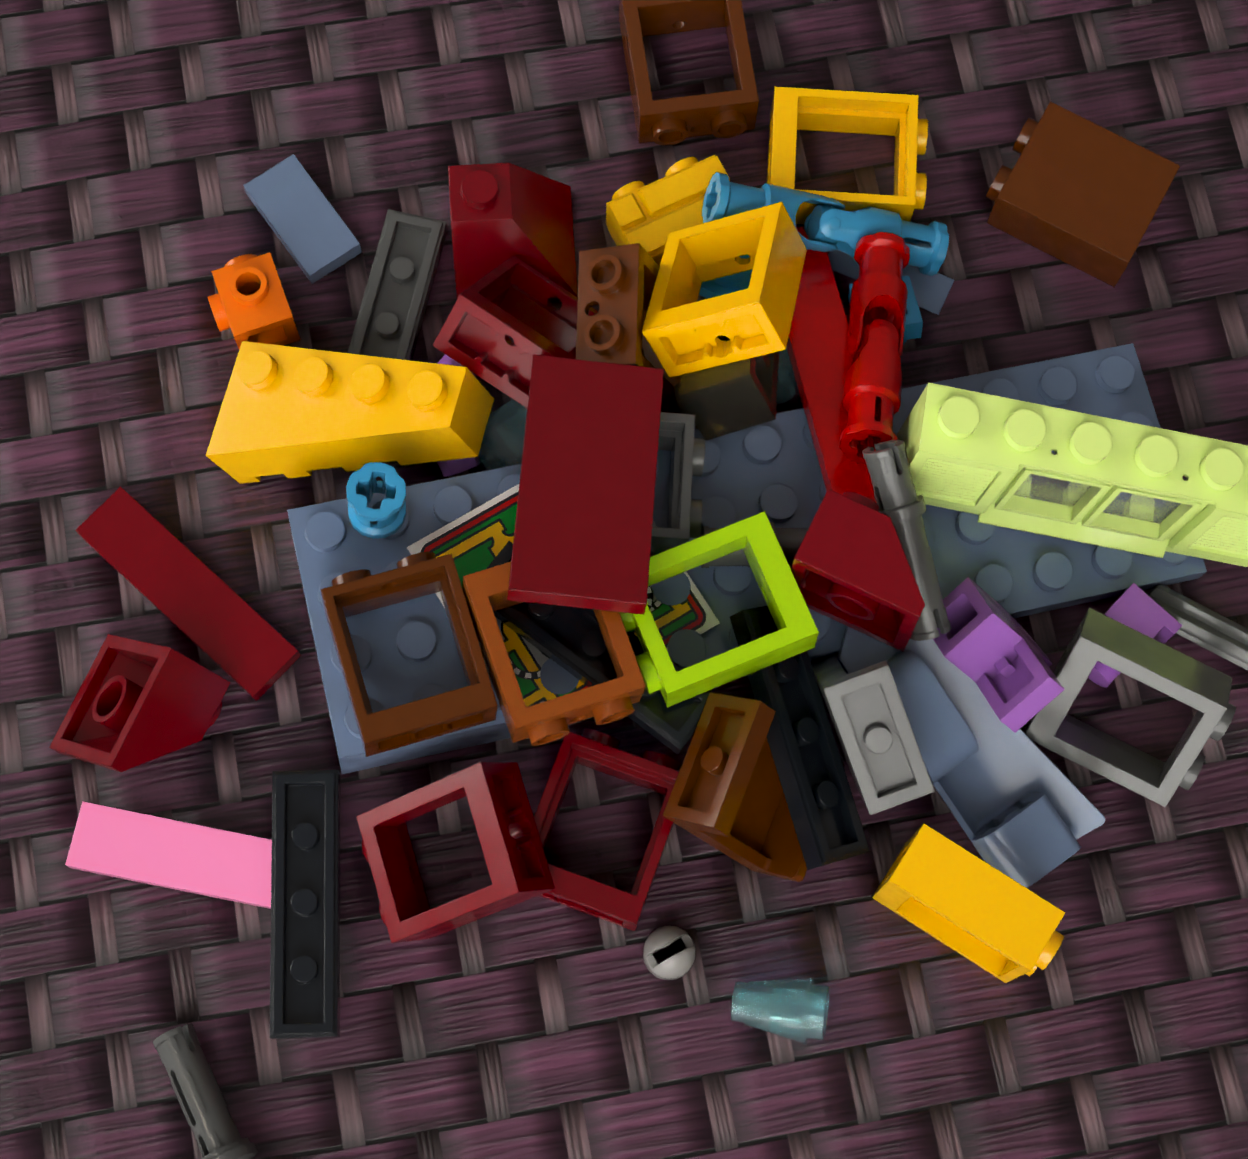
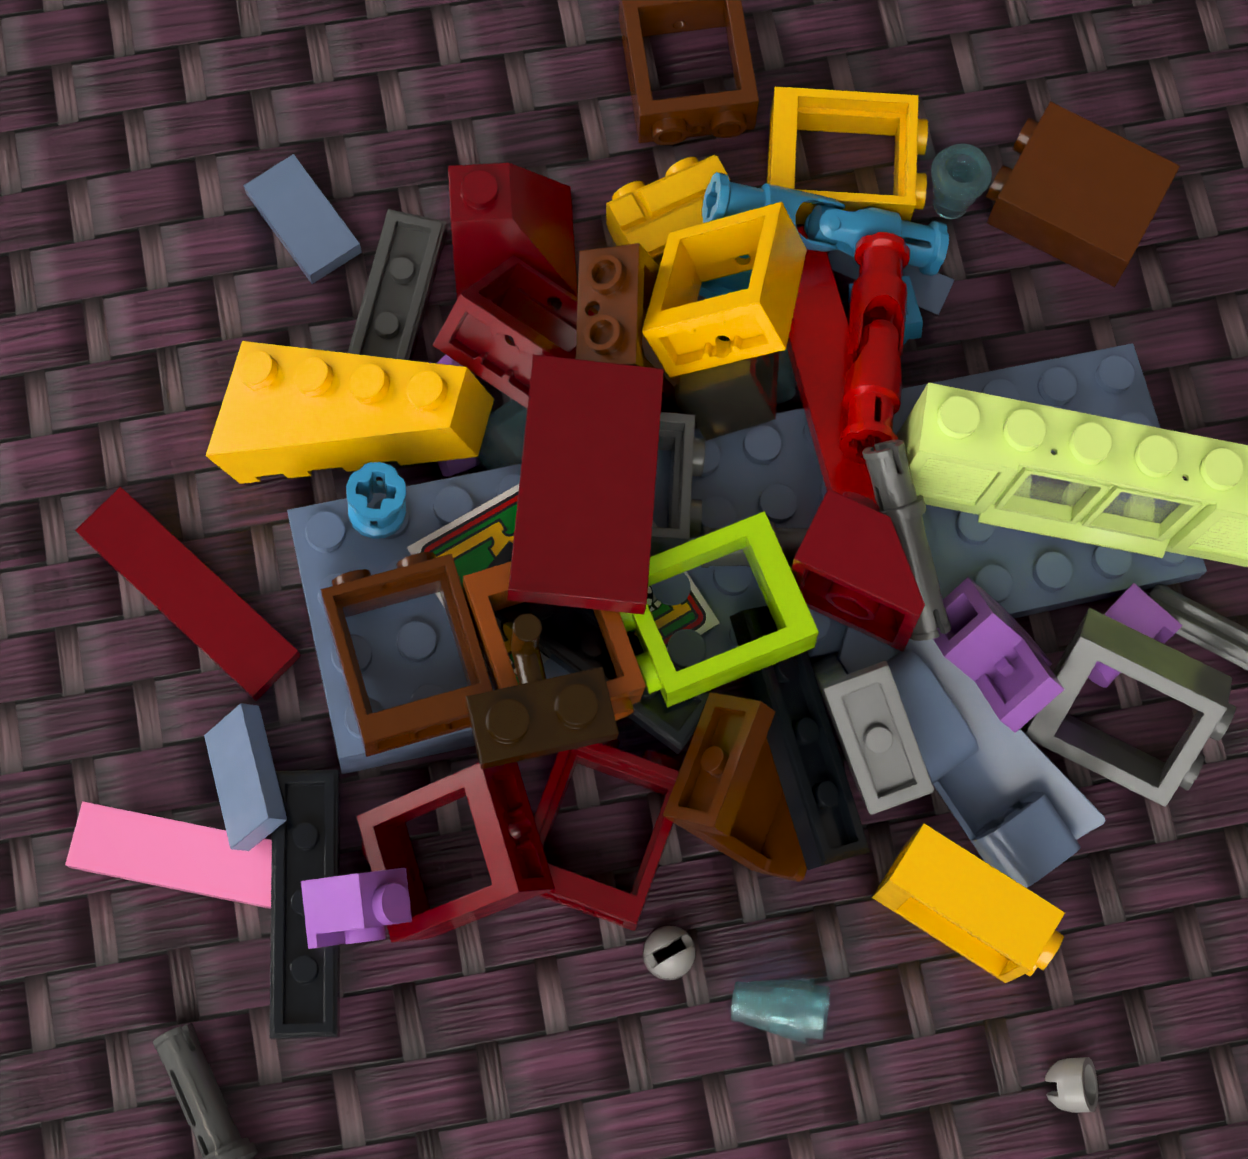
(139, 705): dark red slope -> none
(245, 777): none -> sand blue tile
(252, 302): orange brick -> none
(354, 906): none -> medium lavender brick
(540, 712): none -> dark brown plate
(959, 179): none -> clear light blue cone
(1075, 1085): none -> light grey hinge

